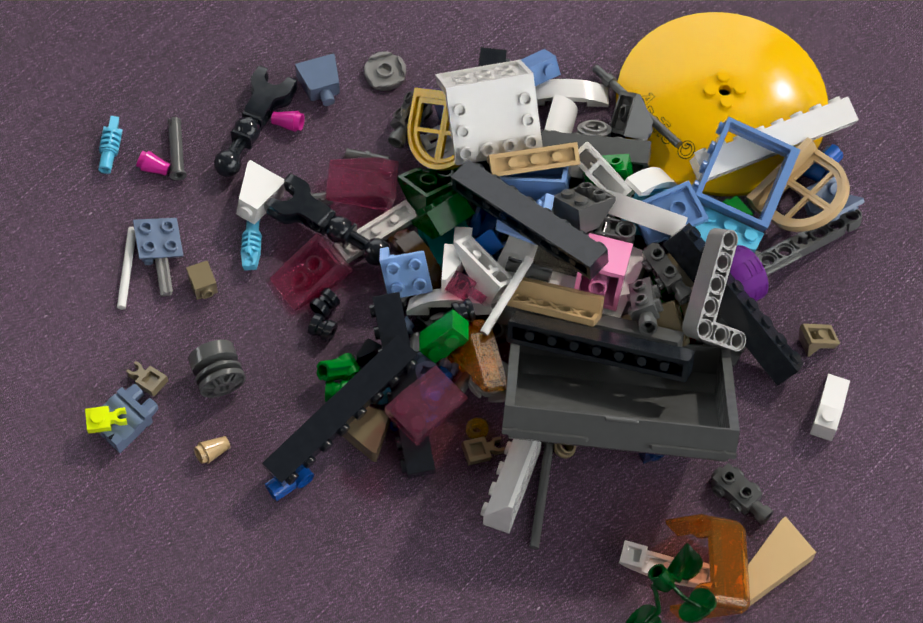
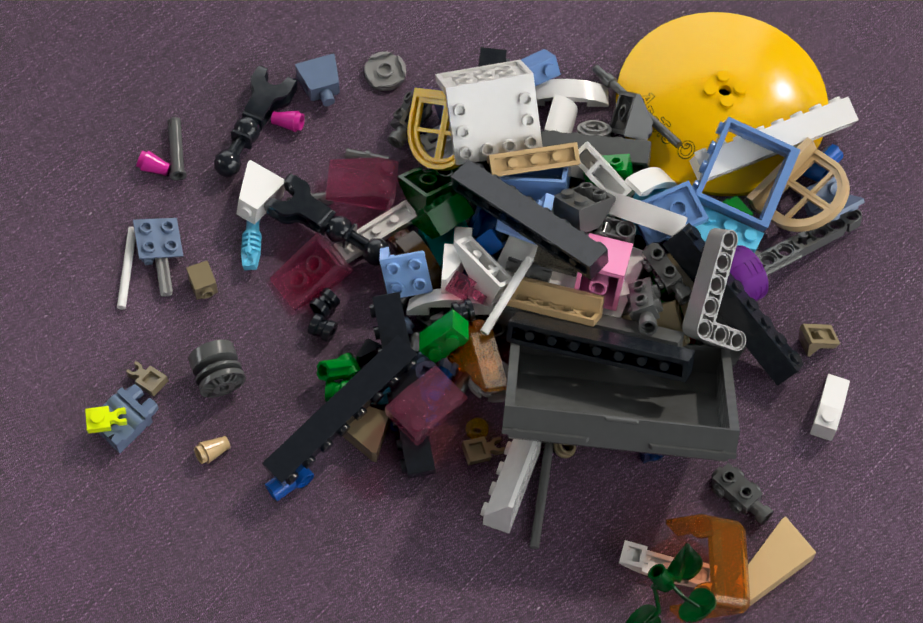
(109, 145): medium azure hinge -> none

